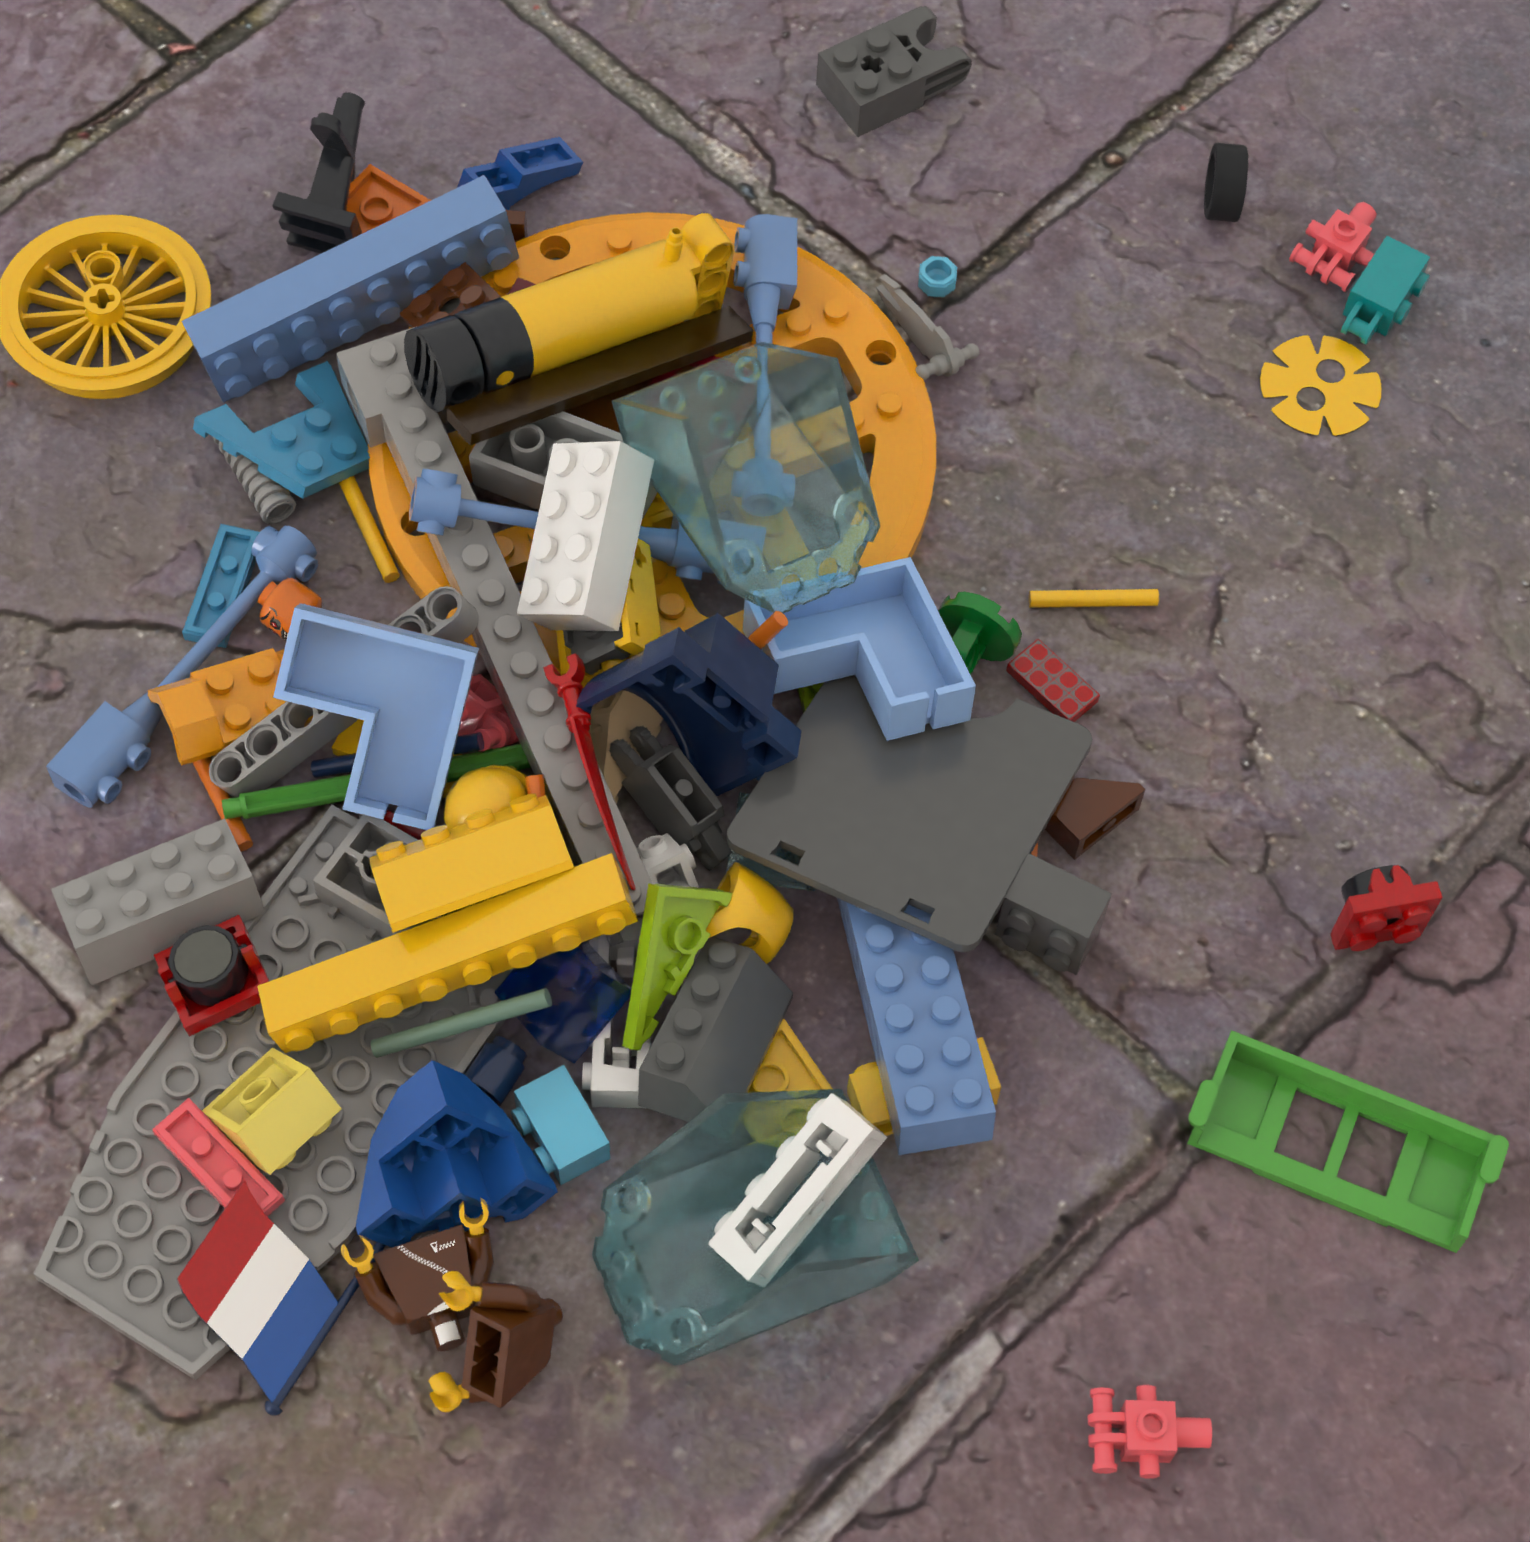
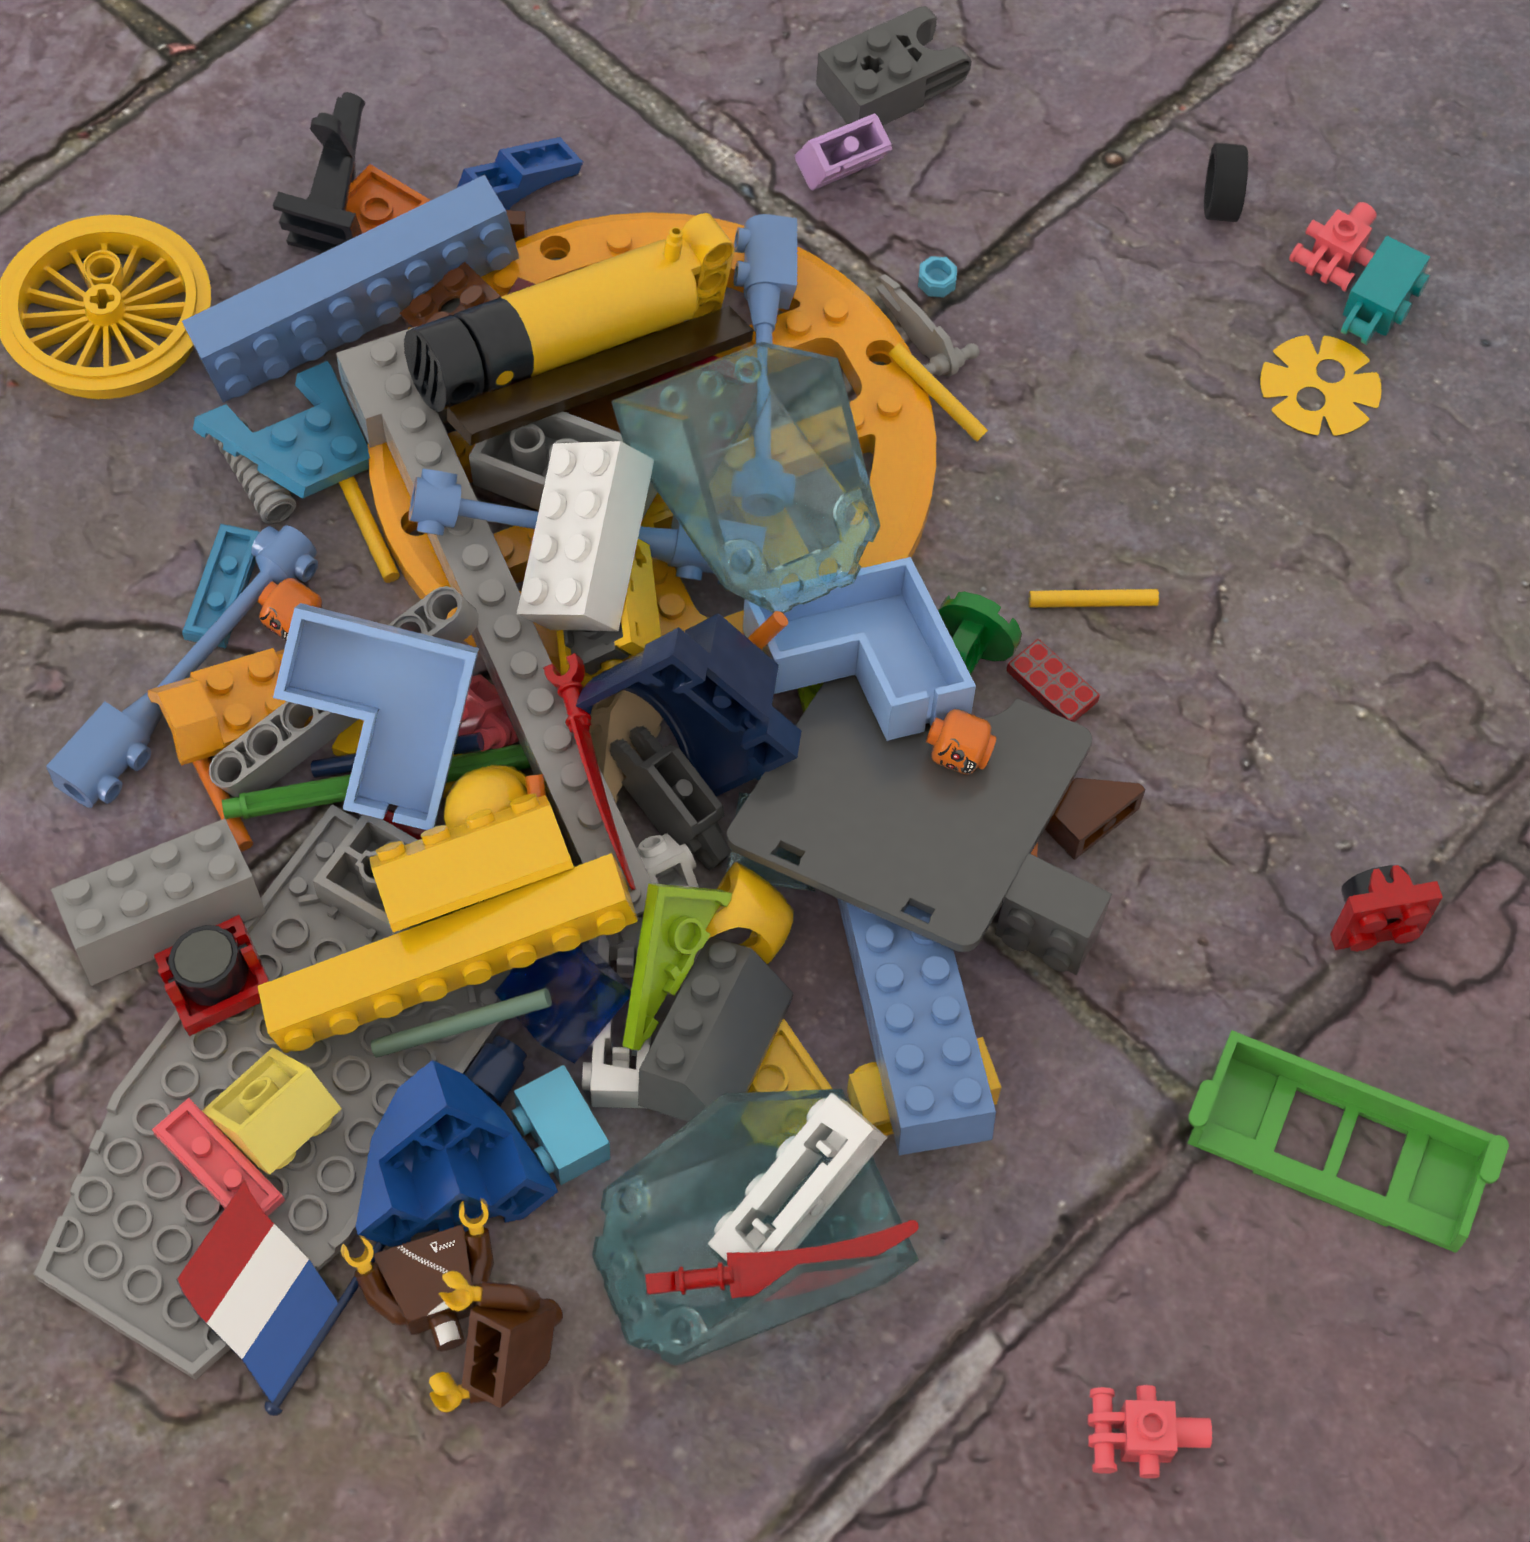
(754, 1271): none -> red sword
(843, 151): none -> lavender brick
(937, 391): none -> yellow bar
(961, 741): none -> orange head

